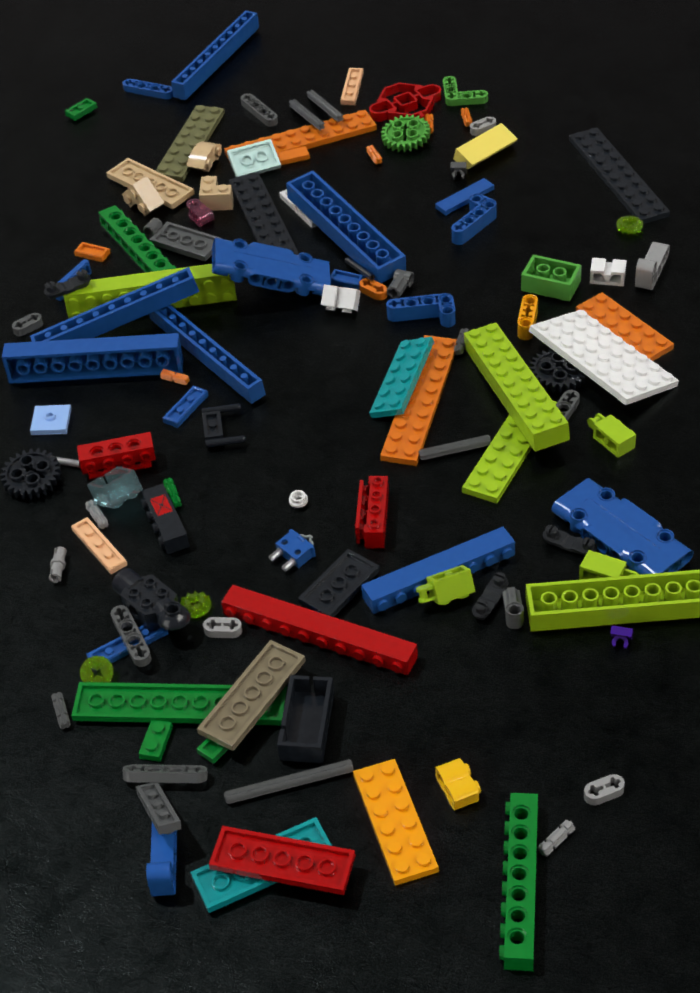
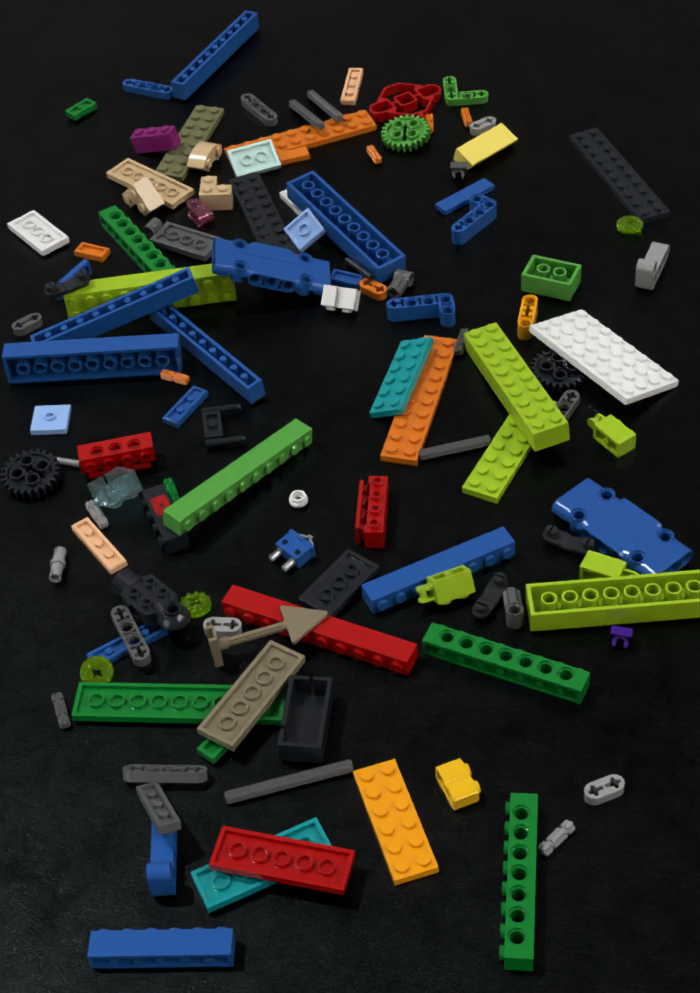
(38, 232): none -> white plate
(155, 139): none -> magenta brick
(155, 740): green plate -> none
(161, 948): none -> blue brick
(237, 477): none -> bright green brick
(296, 621): none -> dark tan piece
(305, 230): none -> light blue plate
(506, 663): none -> green brick
(608, 272): white brick -> none
(627, 326): orange plate -> none

